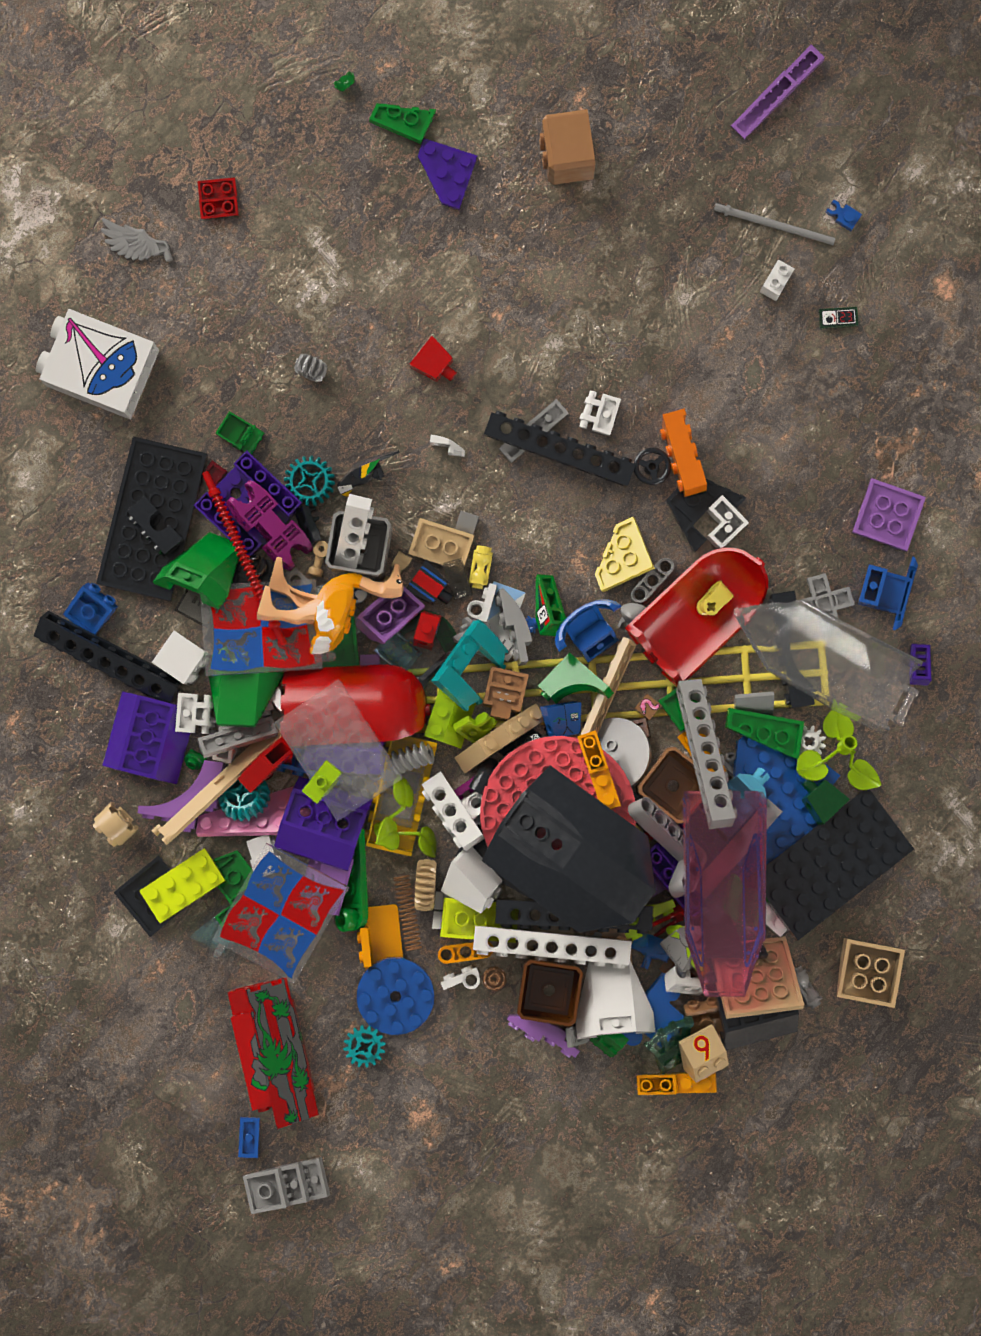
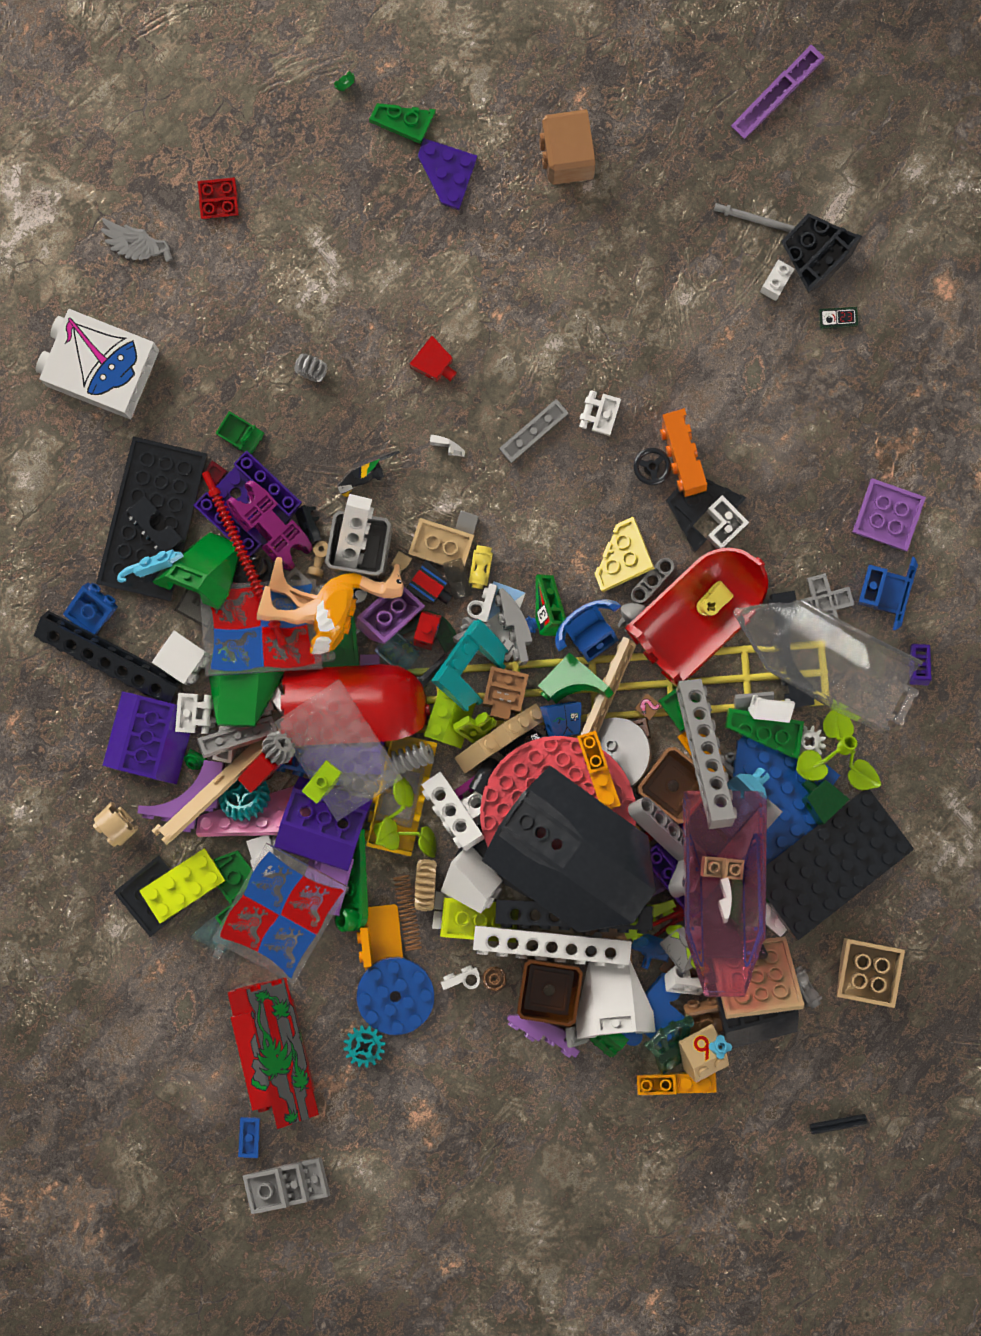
(151, 564): none -> medium azure plate
(278, 748): none -> light grey gear
(317, 477): teal gear -> none
(456, 955): light orange beam -> none
(625, 464): black brick -> none
(714, 1047): none -> medium azure plate
(722, 867): none -> tan slope
(725, 904): none -> white slope
(771, 709): none -> white hinge
(819, 249): none -> black wedge
(838, 1124): none -> black axle
(846, 216): blue plate -> none

